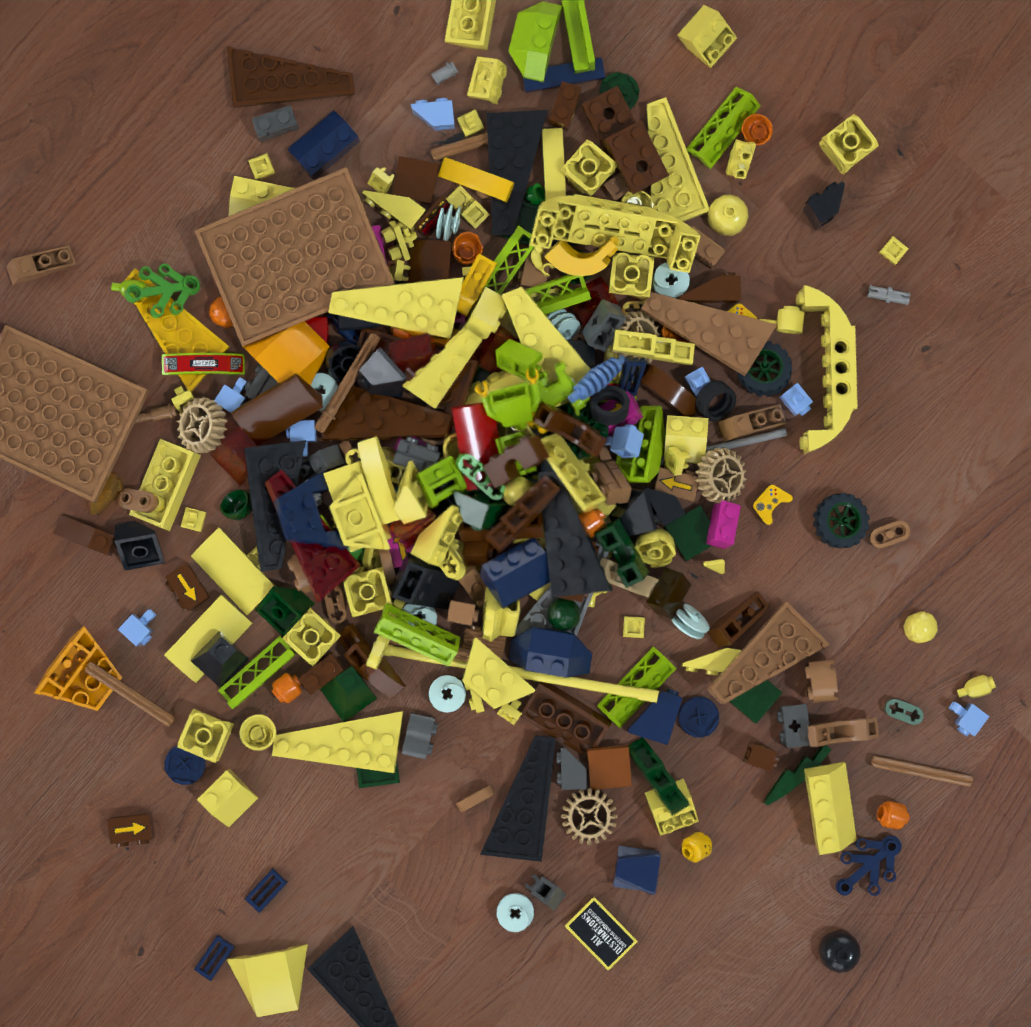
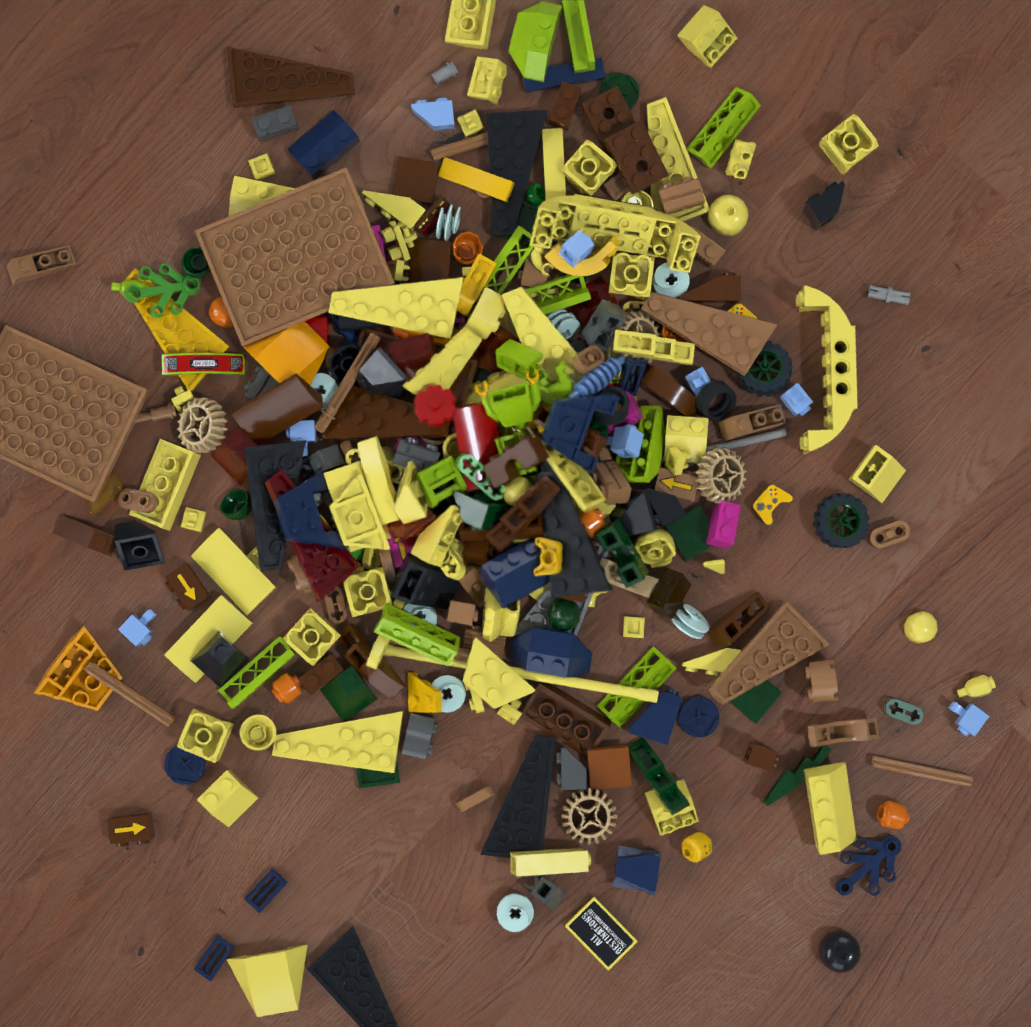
(194, 263): none -> dark green piece
(231, 398): light blue brick -> none
(284, 608): dark green slope -> none
(380, 181): light yellow tile -> none
(422, 695): none -> yellow wing
(435, 406): none -> red plant
(470, 208): light yellow slope -> none
(550, 557): none -> yellow piece
(550, 861): none -> light yellow brick
(569, 424): none -> dark blue wing
(576, 248): none -> light blue brick
(588, 359): none -> medium nougat plate
(681, 196): none -> medium nougat brick
(757, 129): orange hair -> none
(789, 320): light yellow piece -> none
(799, 714): dark grey brick -> none
(877, 473): none -> light yellow slope
(893, 250): light yellow tile -> none

